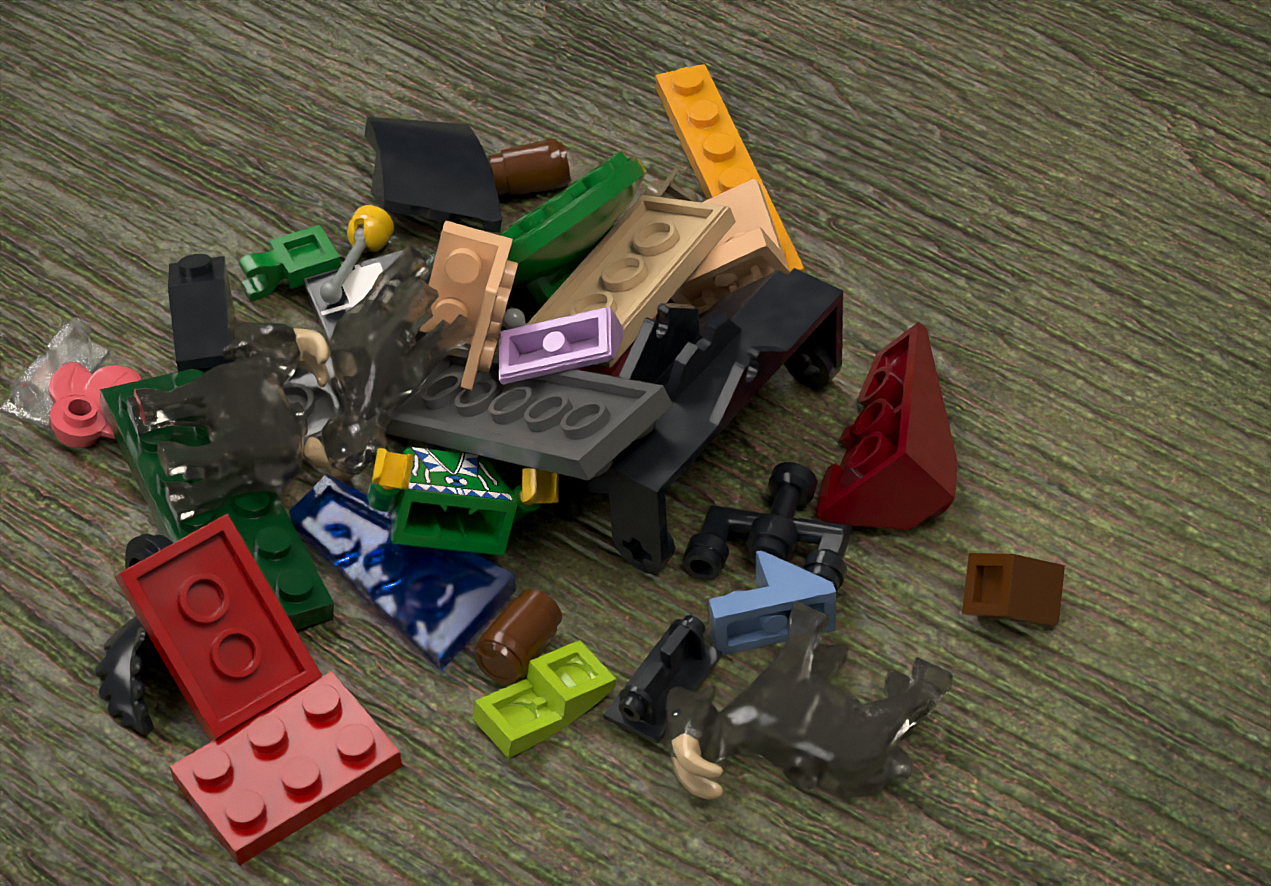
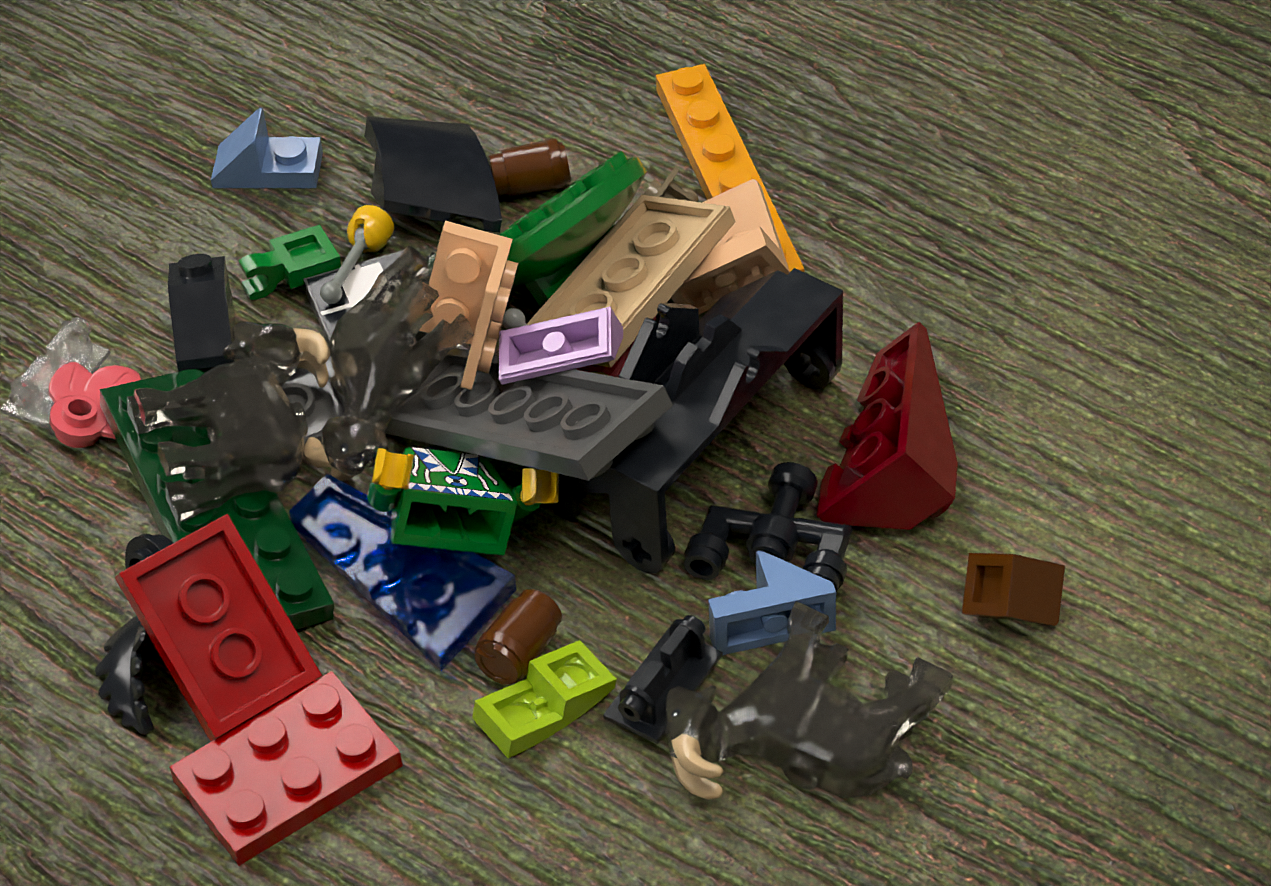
(258, 161): none -> medium blue slope

